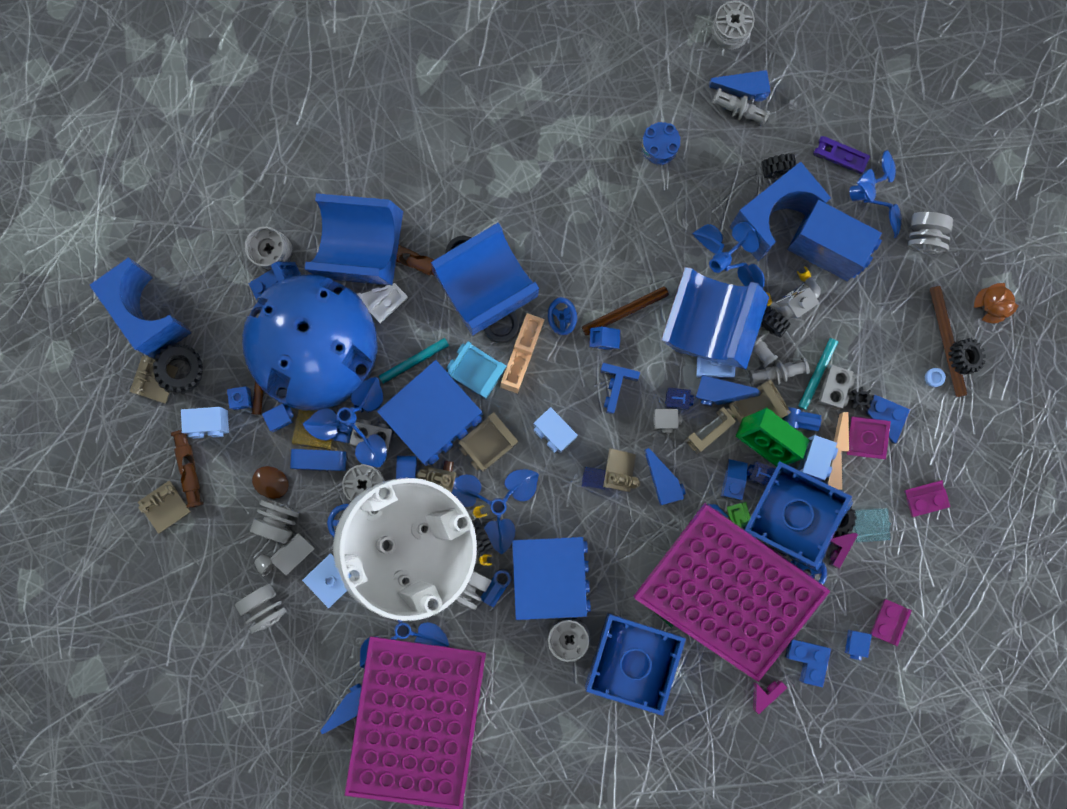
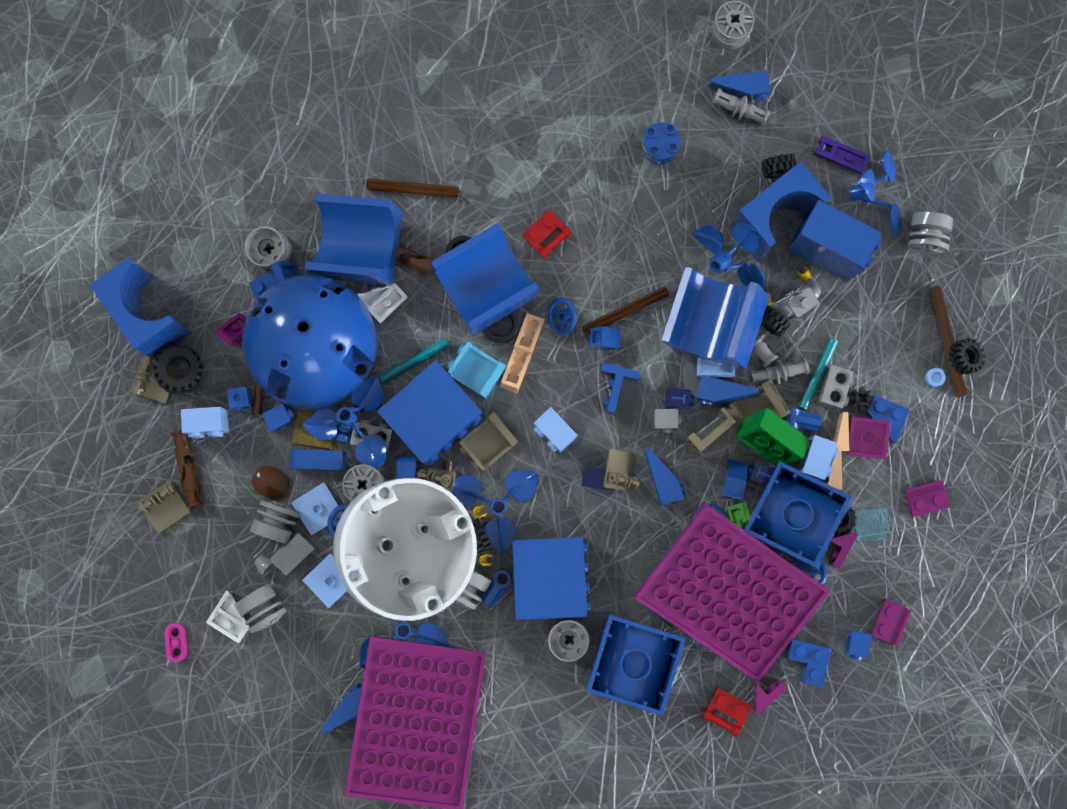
(173, 642): none -> dark pink plate
(227, 618): none -> white wing
(232, 330): none -> magenta slope
(316, 507): none -> light blue plate
(413, 188): none -> reddish brown axle
(542, 230): none -> red plate
(729, 705): none -> red plate
(997, 301): dark orange helmet -> none

